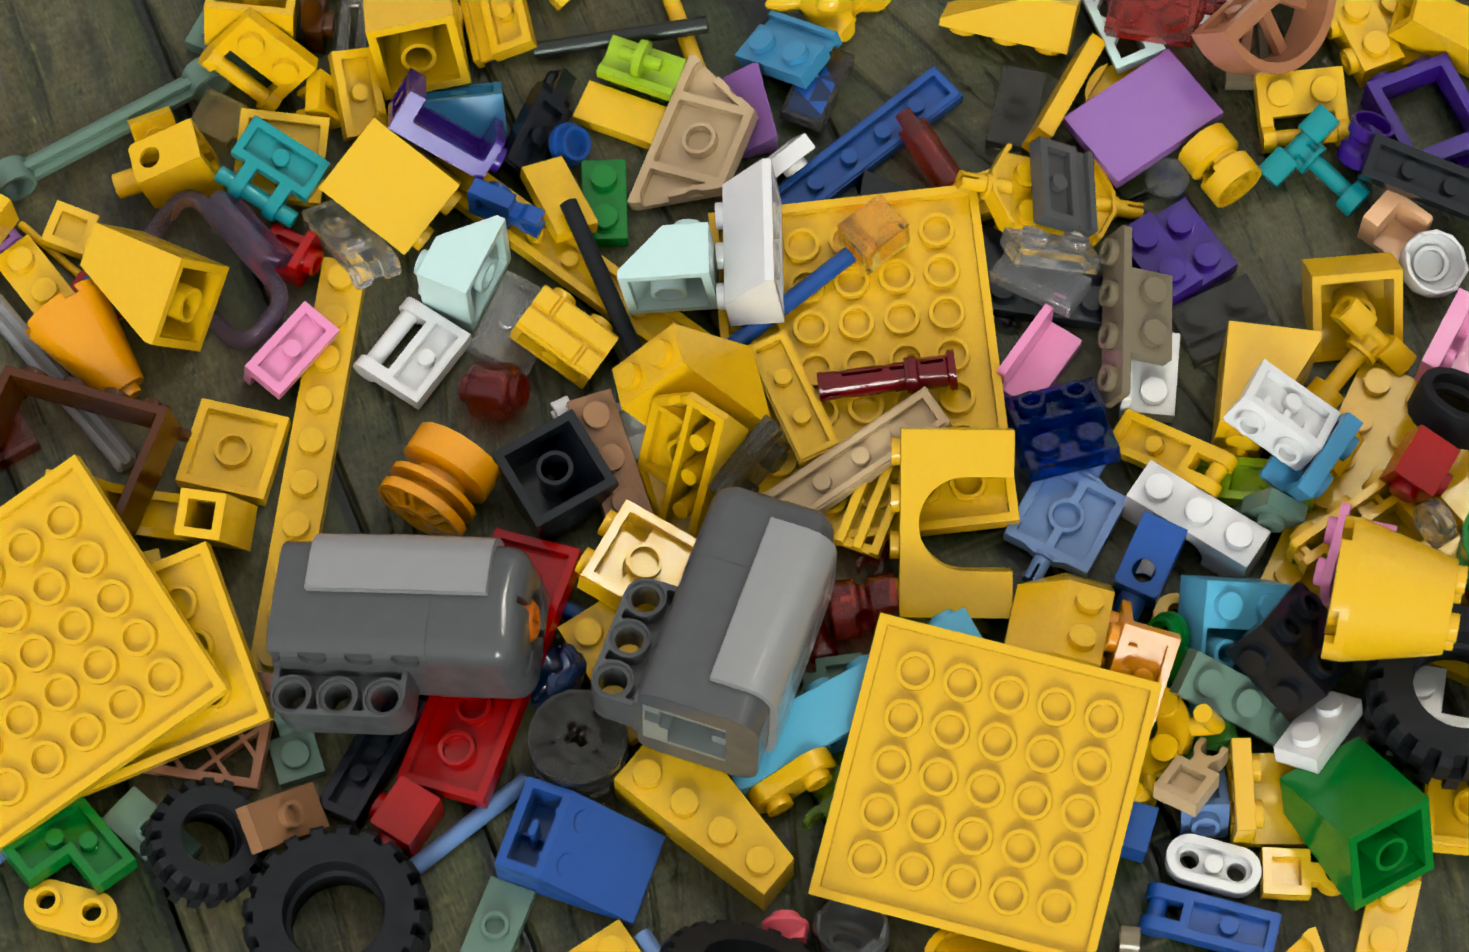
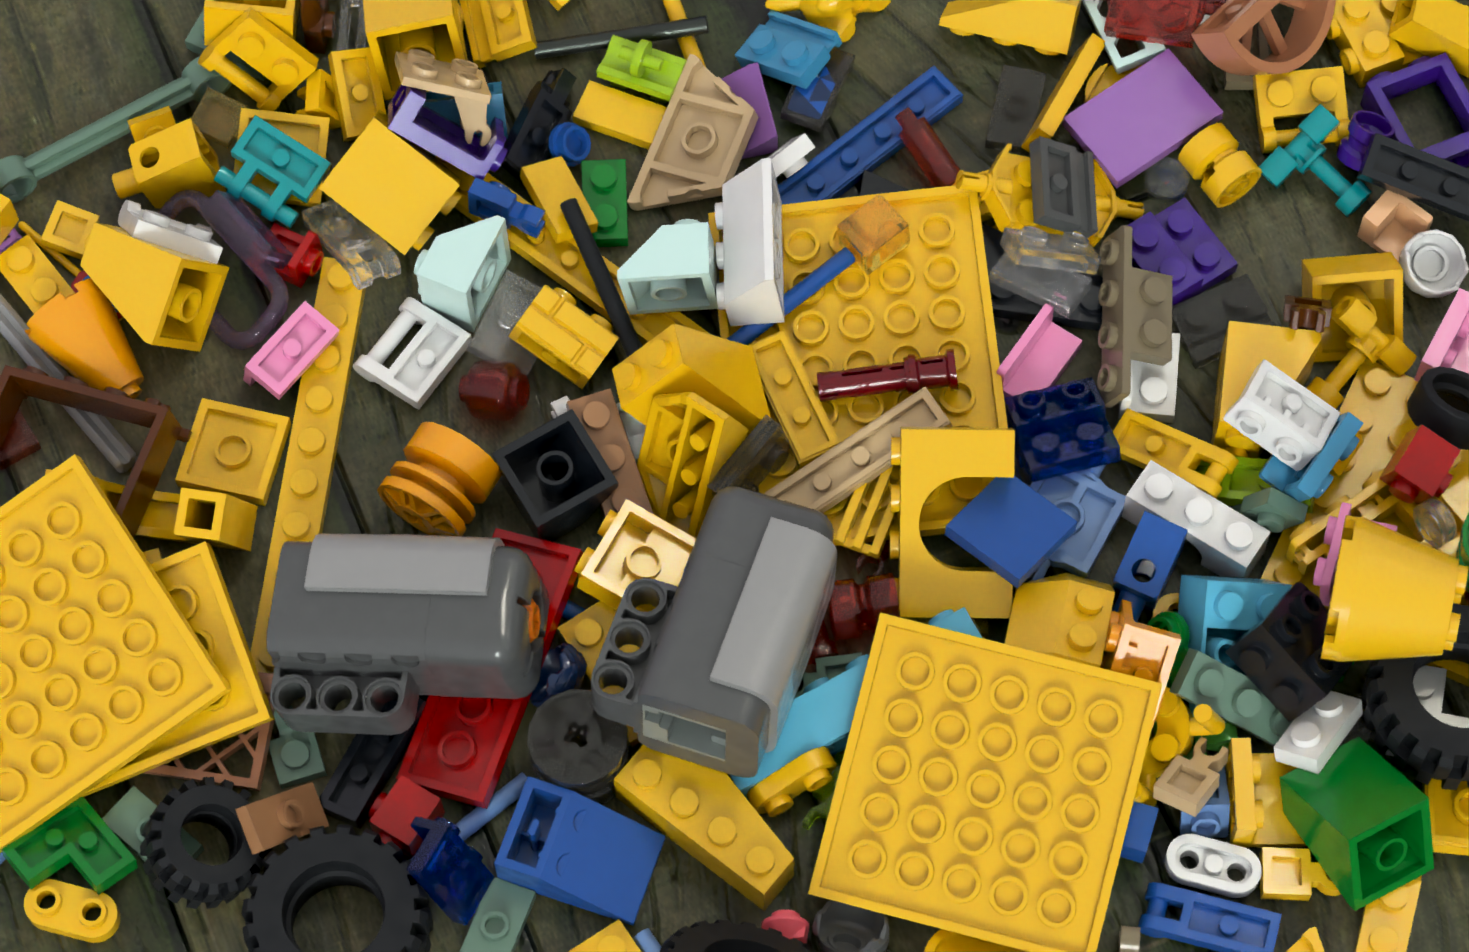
(169, 233): none -> white plate
(449, 869): none -> clear blue bracket
(456, 79): none -> tan plate
(1011, 528): none -> blue tile
(1307, 313): none -> reddish brown plate

